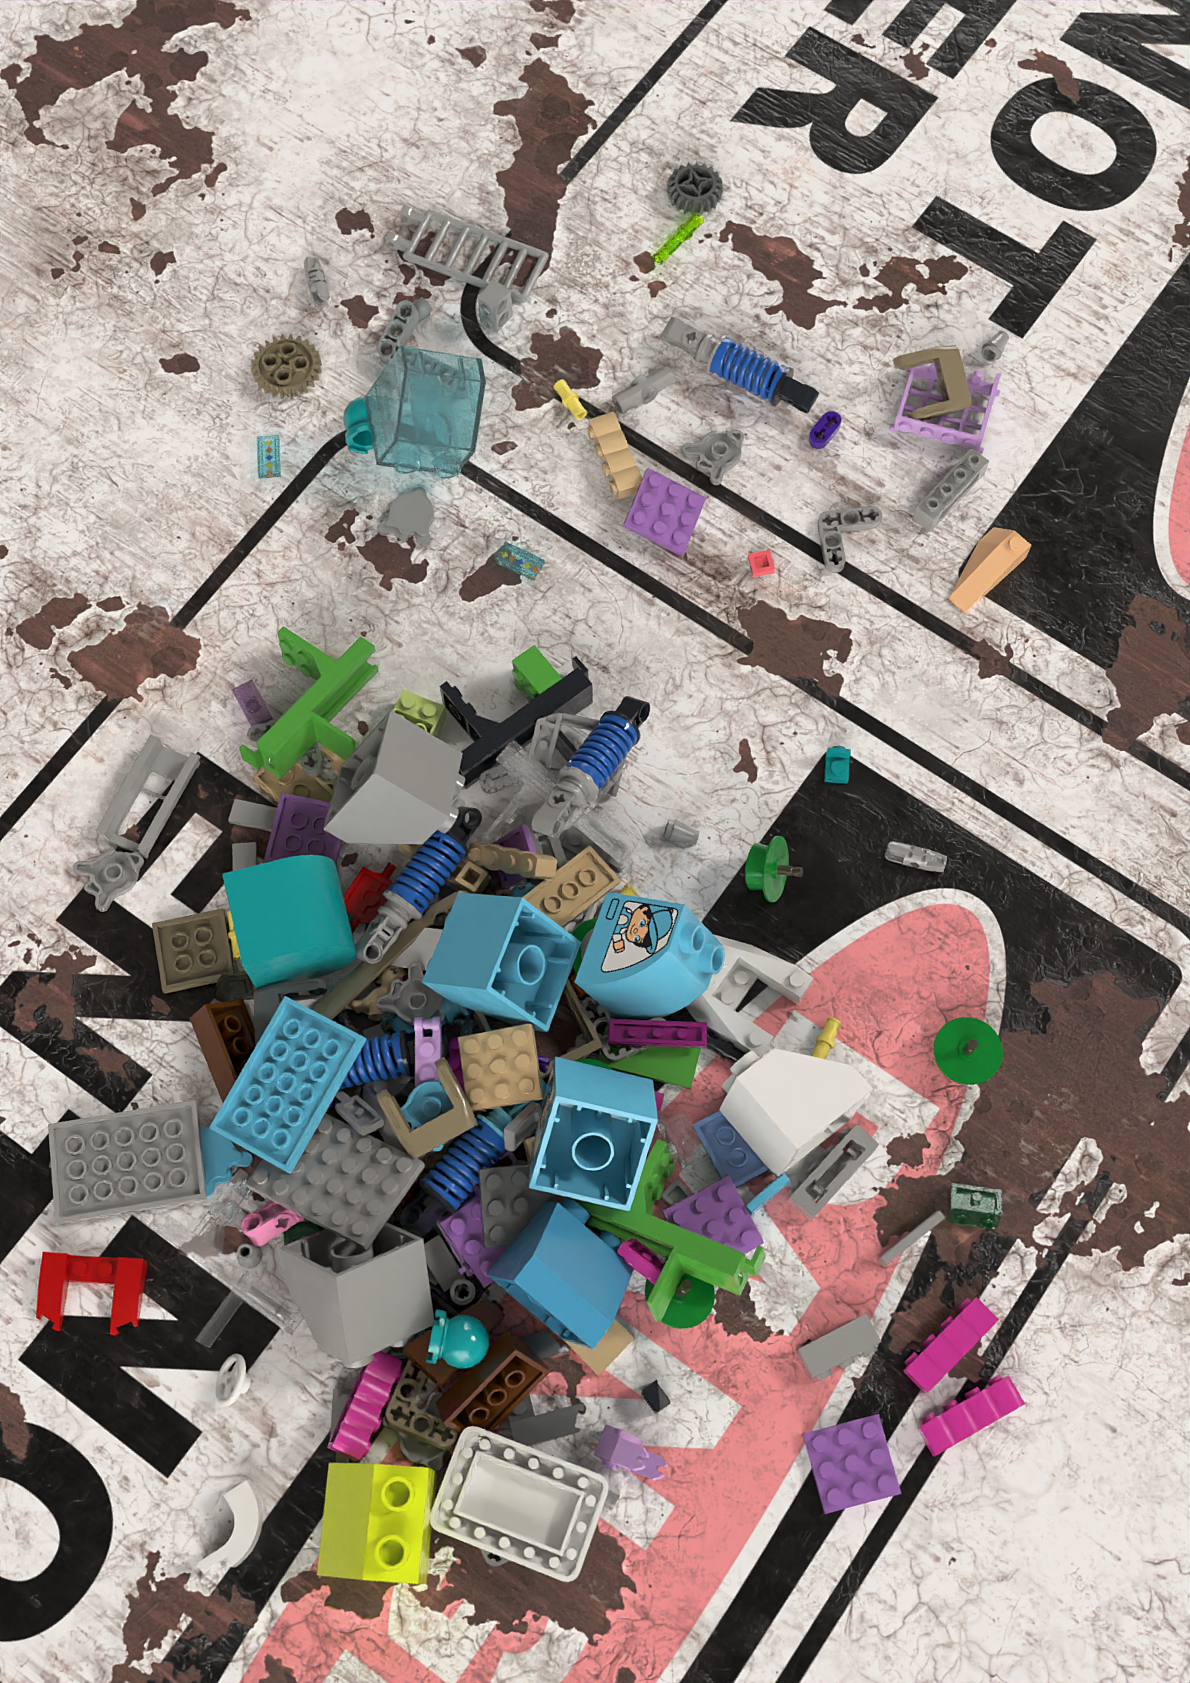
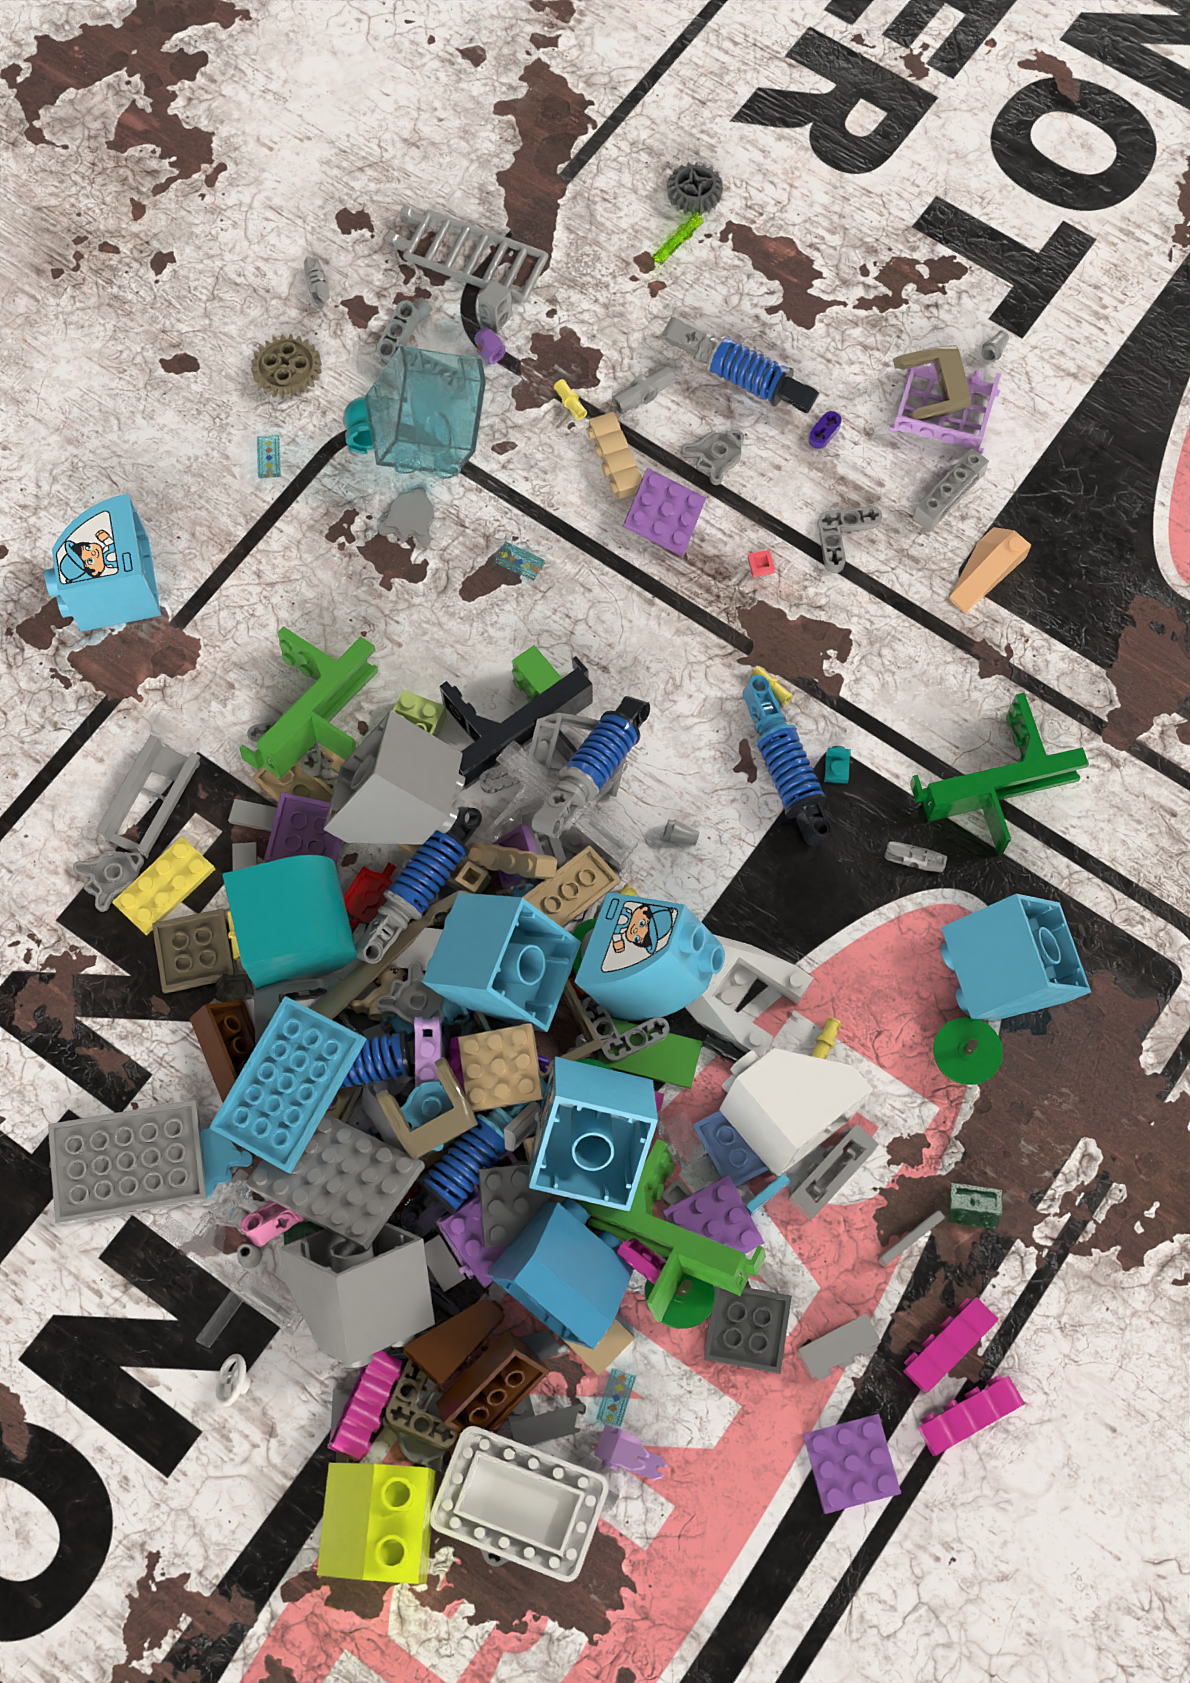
(61, 1268): red wedge -> none
(104, 567): none -> medium azure brick
(163, 885): none -> light yellow plate
(247, 1528): white arch -> none
(252, 703): clear purple plate -> none
(357, 1113): light grey hinge -> none
(458, 1341): teal tile -> none
(459, 1286): light grey cone -> none
(489, 345): none -> medium lavender rock
(616, 1397): none -> clear light blue tile
(655, 1397): black slope -> none
(657, 1033): magenta tile -> none
(748, 1329): none -> dark grey plate
(768, 868): green piece -> none
(779, 692): none -> light yellow pin
(787, 762): none -> piece
(985, 788): none -> green piece
(1013, 958): none -> medium azure slope

